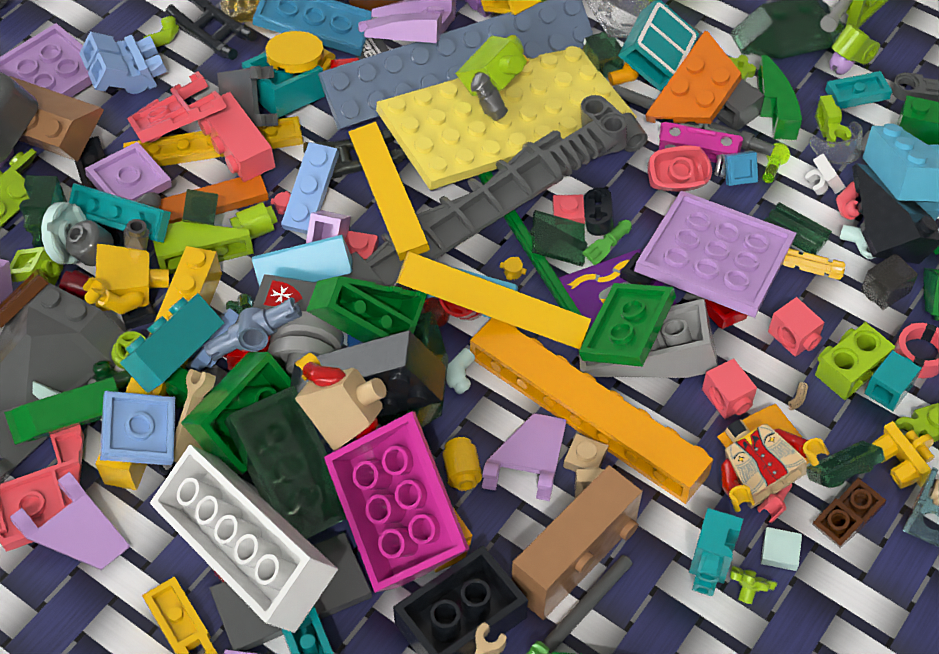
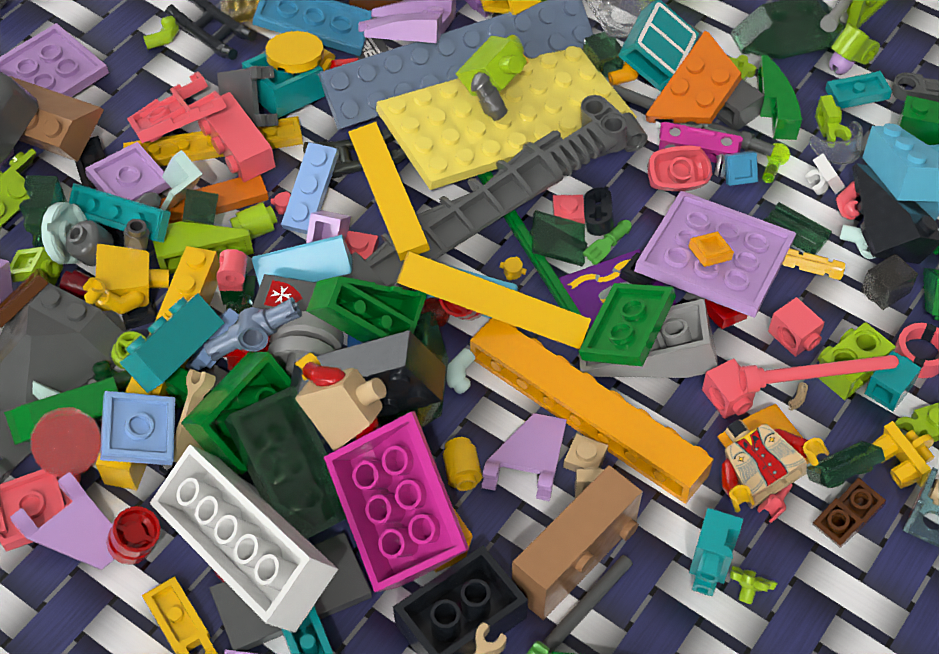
(65, 442): none -> clear tile
(121, 62): light blue hips -> none
(133, 535): none -> red wheel
(180, 176): none -> light aqua panel
(233, 277): none -> coral leg
(711, 249): none -> light orange tile
(754, 378): none -> coral piece
(781, 549): light aqua tile -> none

